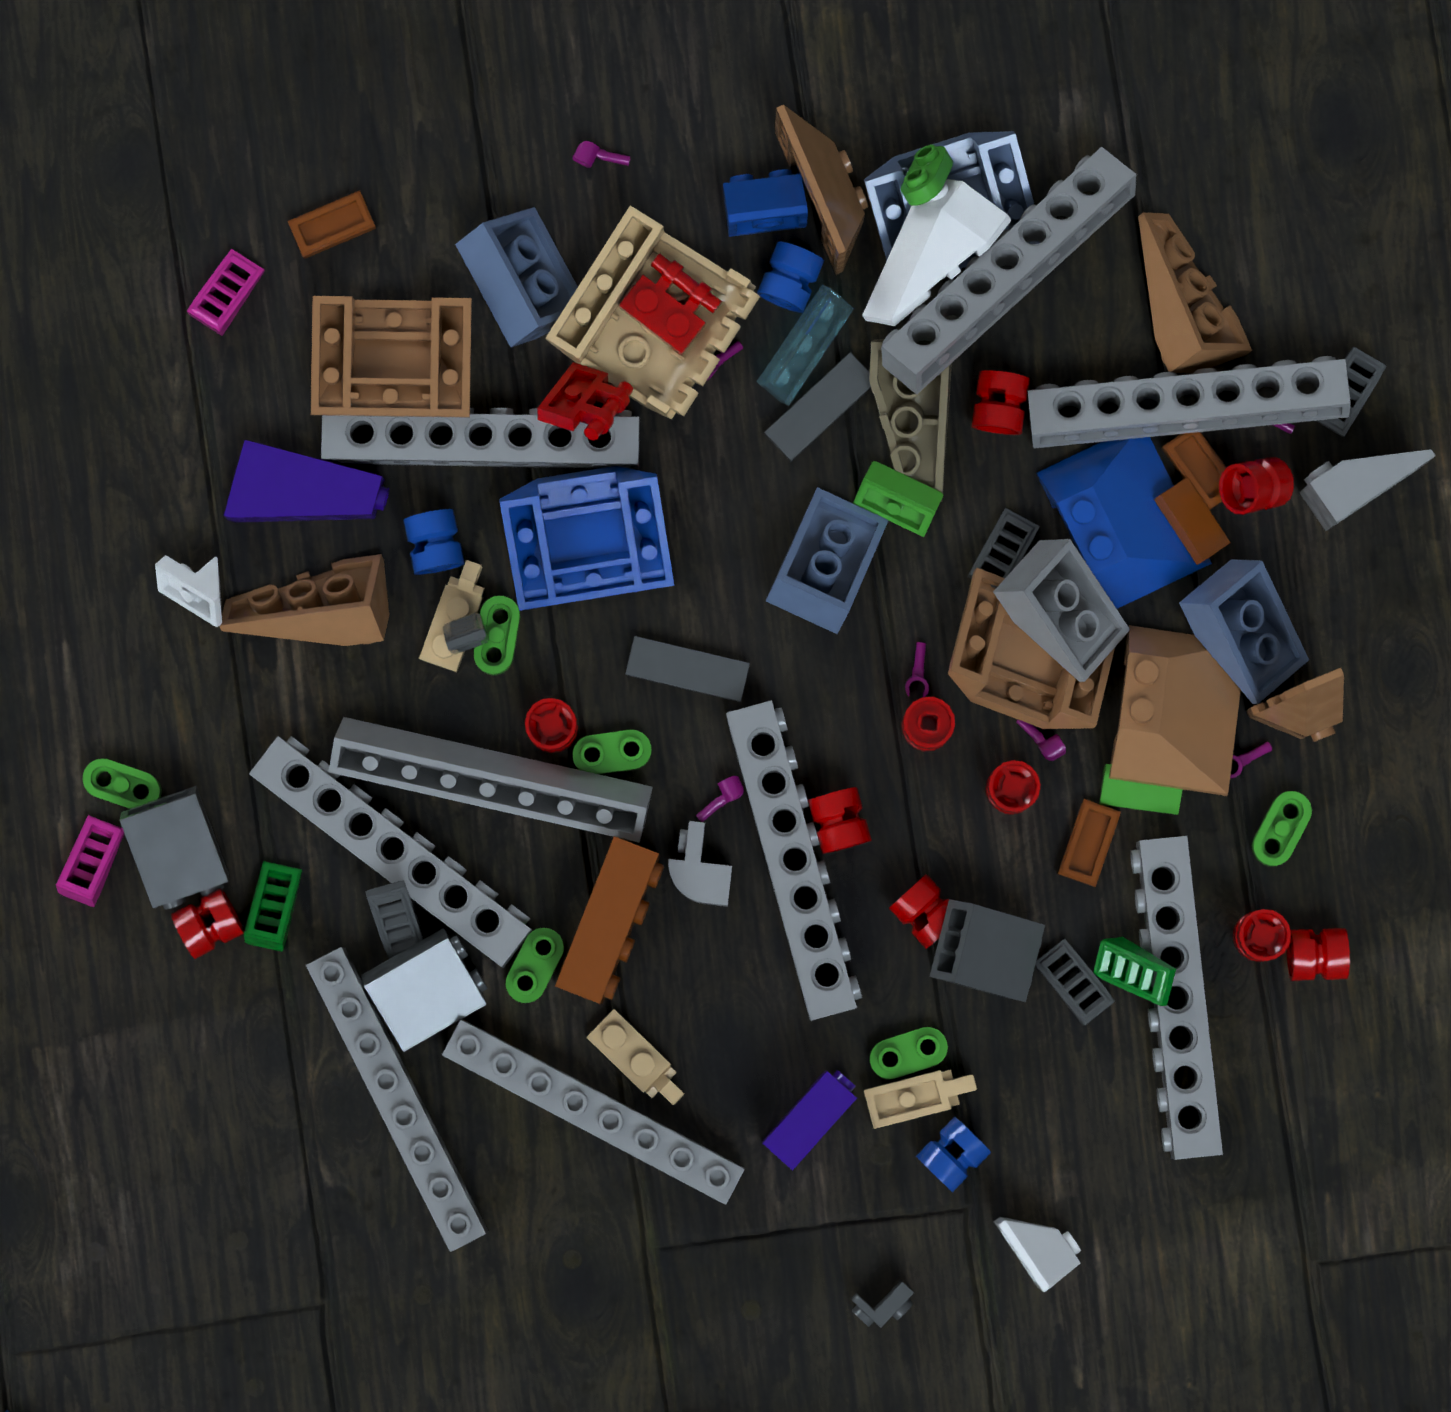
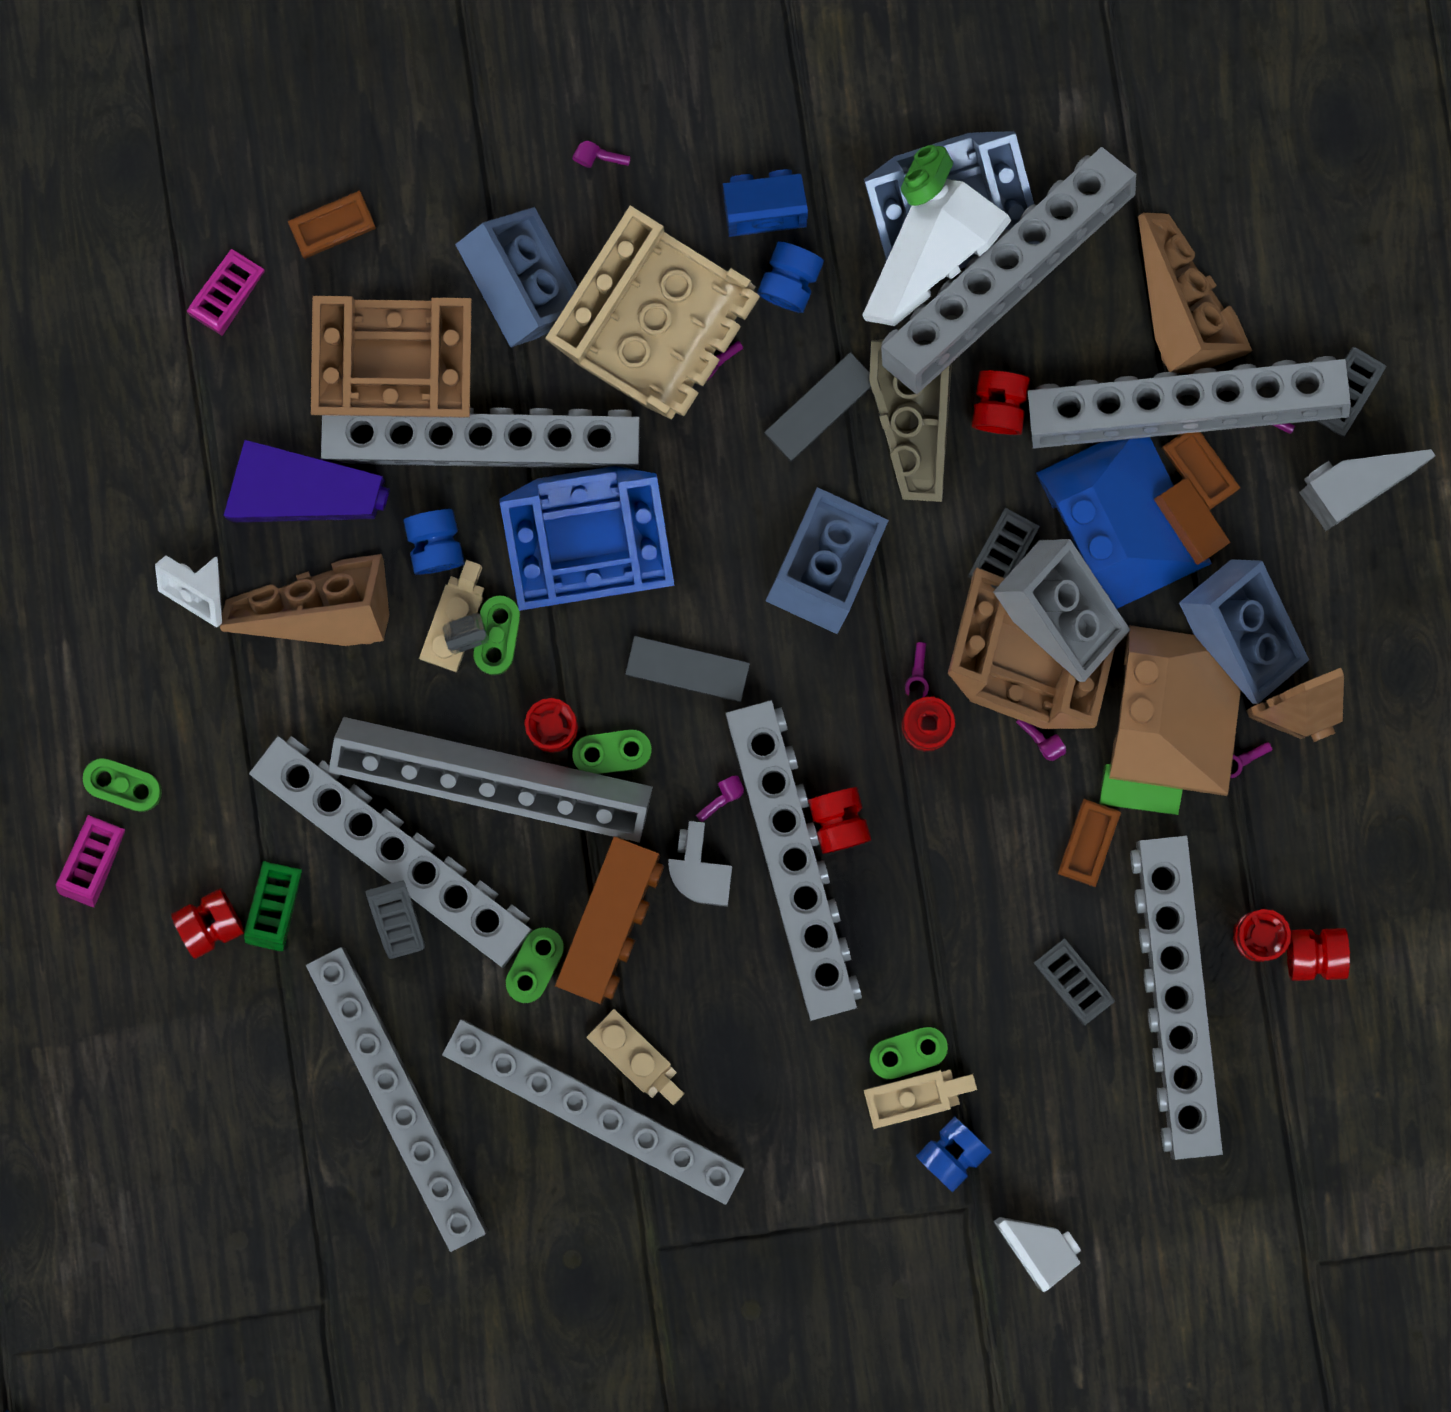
(175, 848): dark grey brick -> none
(425, 988): brick -> none
(574, 400): red plate -> none
(662, 313): red plate -> none
(805, 345): clear light blue plate -> none
(810, 1118): dark purple brick -> none
(827, 181): medium nougat slope -> none
(894, 1304): dark grey bracket -> none
(898, 498): bright green slope -> none
(923, 910): red wheel -> none
(987, 950): dark grey brick -> none
(1013, 787): red wheel -> none
(1112, 967): green slope -> none
(1256, 485): red wheel -> none
(1281, 829): bright green plate -> none

